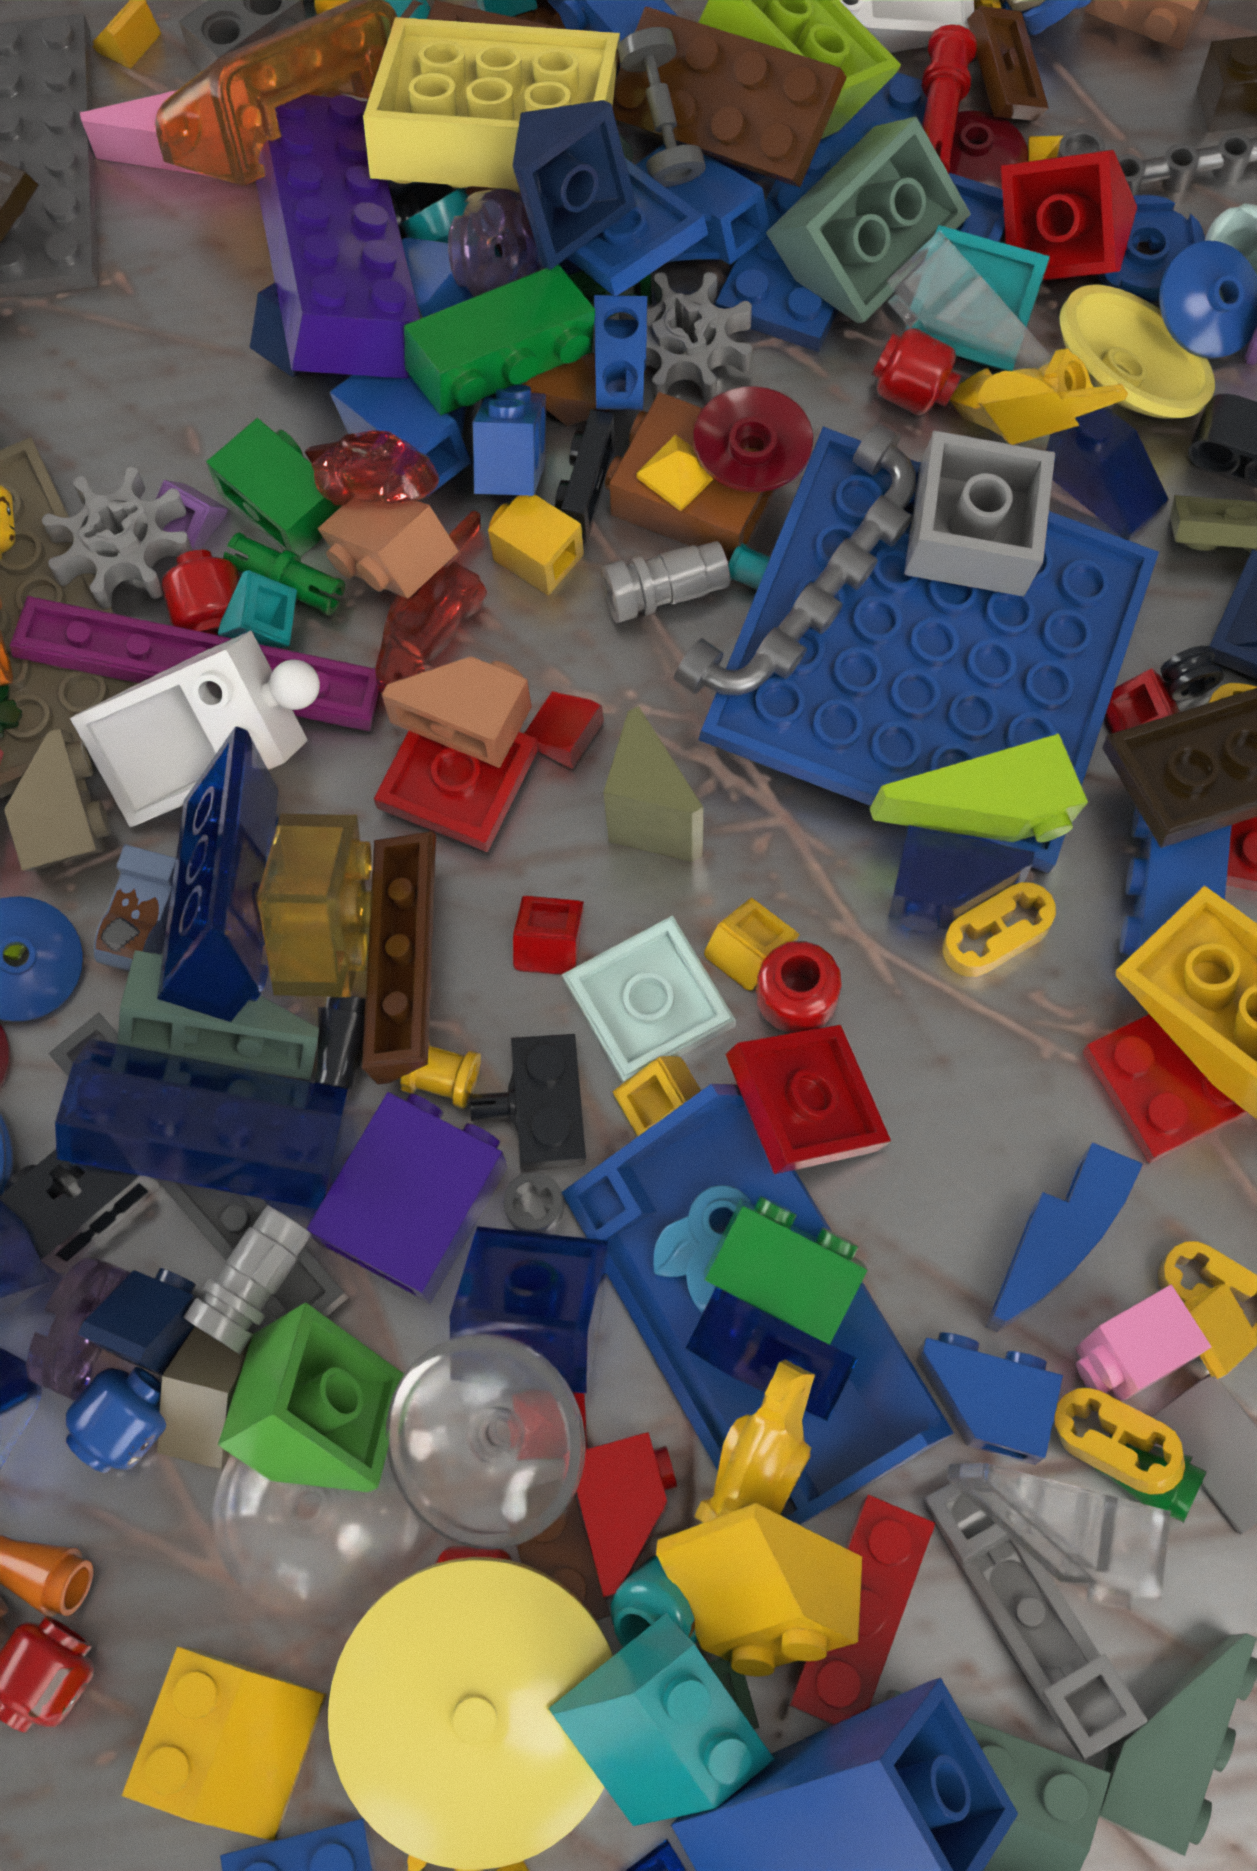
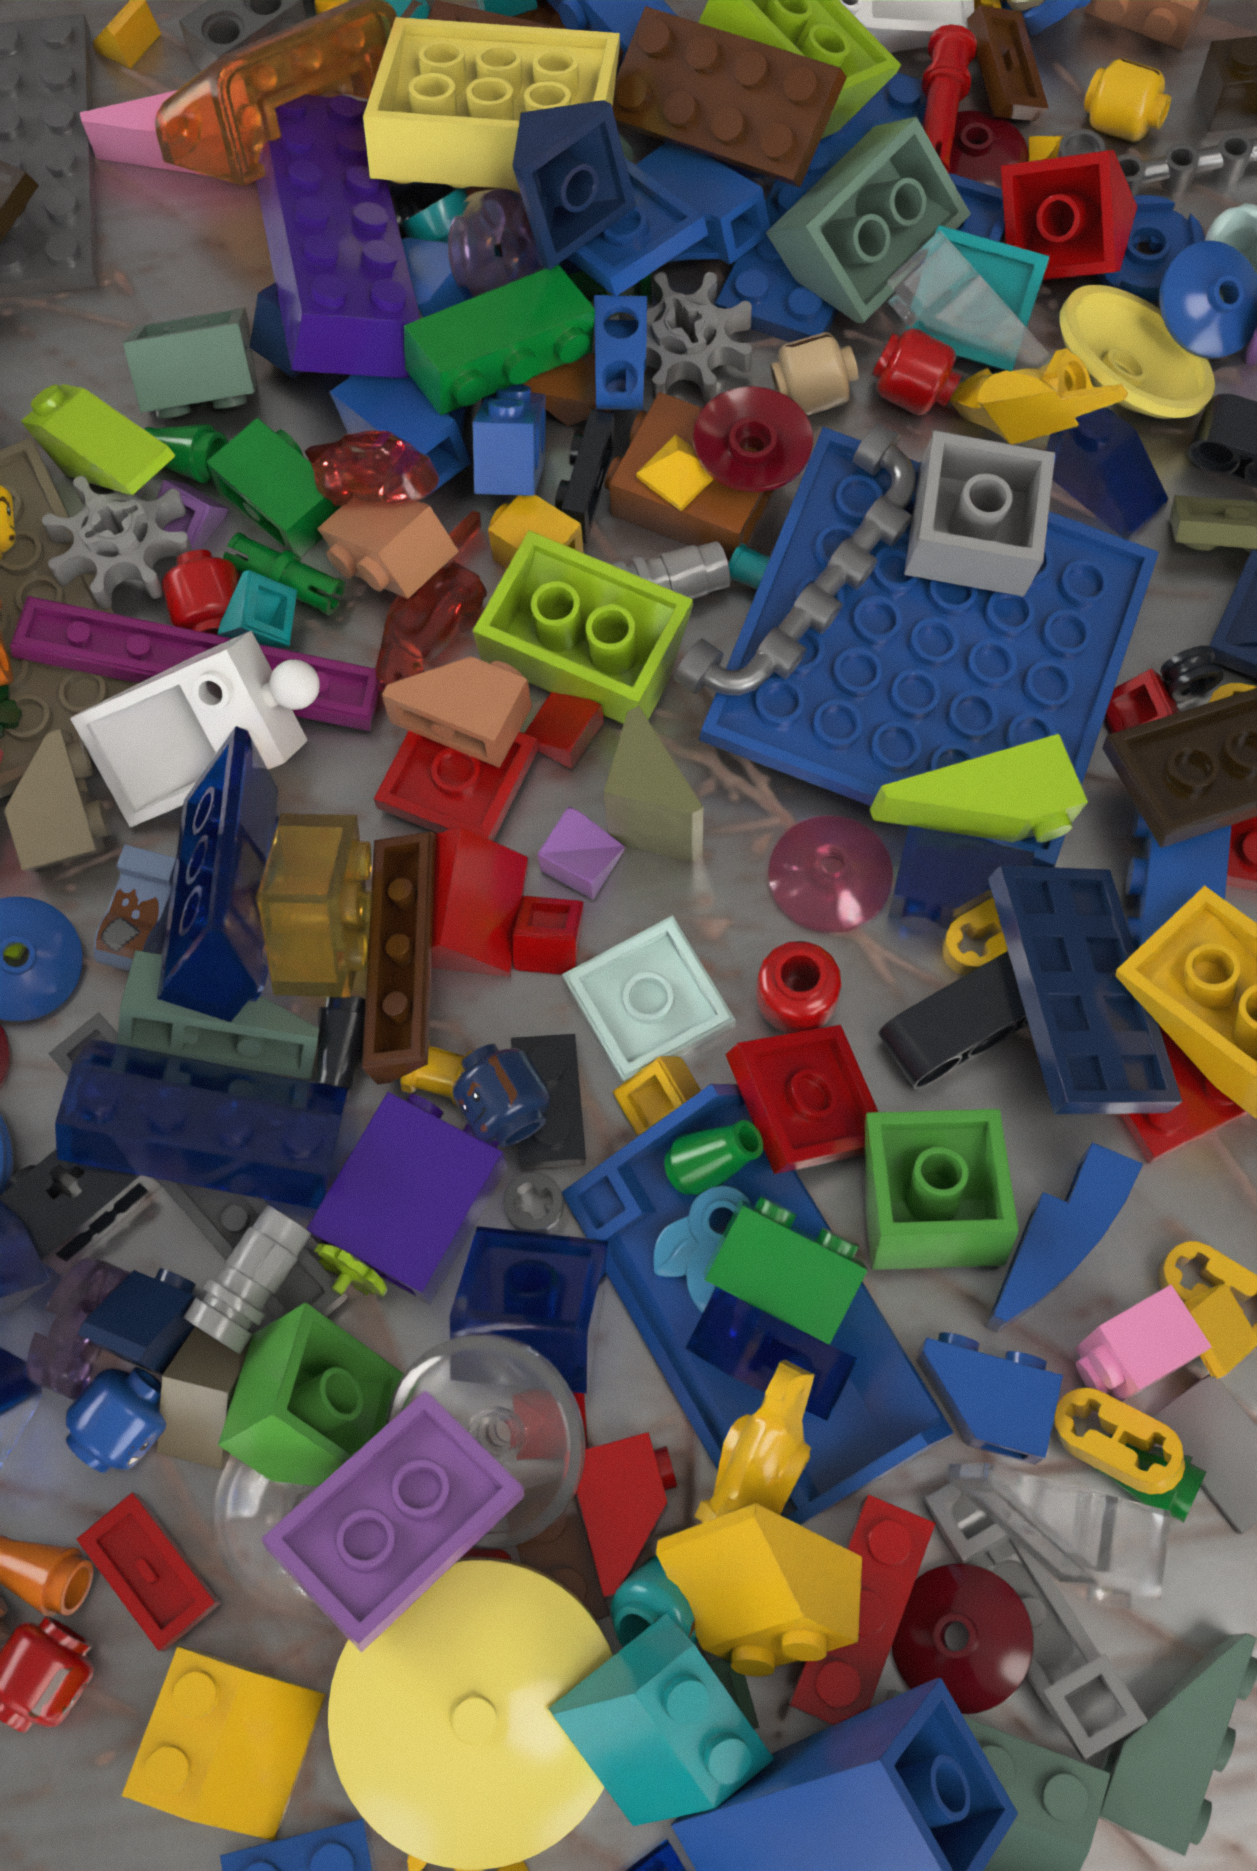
(94, 439): none -> lime slope
(148, 1571): none -> red plate
(191, 447): none -> green cone
(192, 362): none -> sand green slope
(350, 1271): none -> lime plant
(393, 1519): none -> medium lavender plate
(475, 903): none -> red slope
(501, 1095): none -> dark blue head
(579, 853): none -> medium lavender slope
(583, 627): none -> lime slope
(646, 52): dark grey wheel -> none
(711, 1156): none -> green cone
(746, 940): yellow slope -> none
(815, 372): none -> tan head
(825, 899): none -> clear pink dish
(938, 1189): none -> bright green slope
(956, 1022): none -> black beam
(998, 1630): none -> dark red dish
(1088, 1030): none -> dark blue plate
(1127, 100): none -> yellow head

